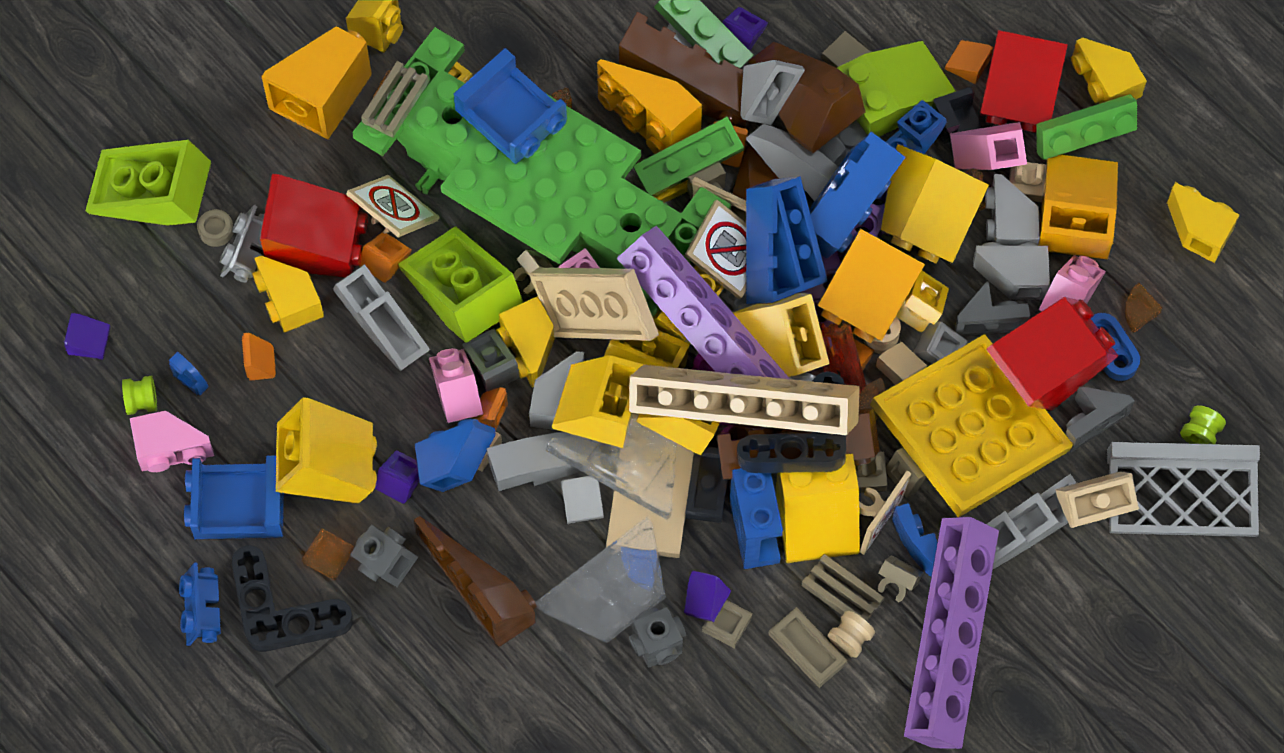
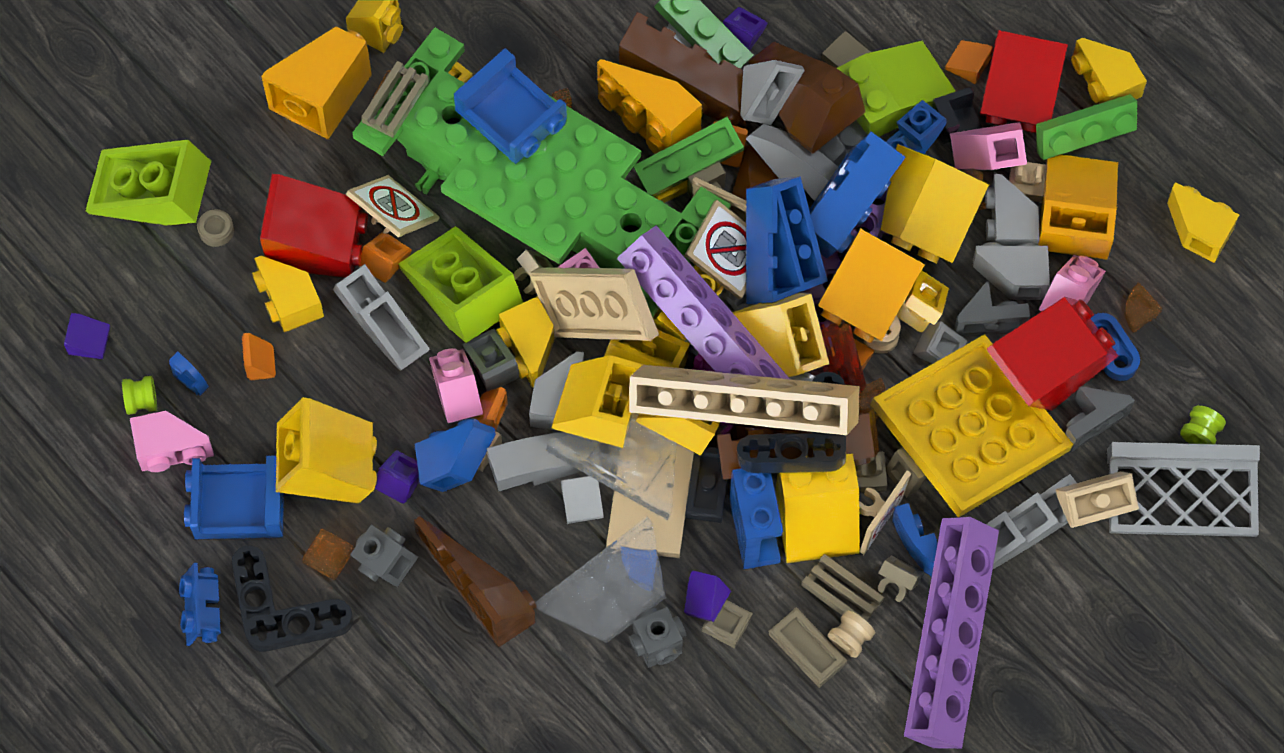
(239, 256): light grey hinge -> none
(899, 363): tan slope -> none

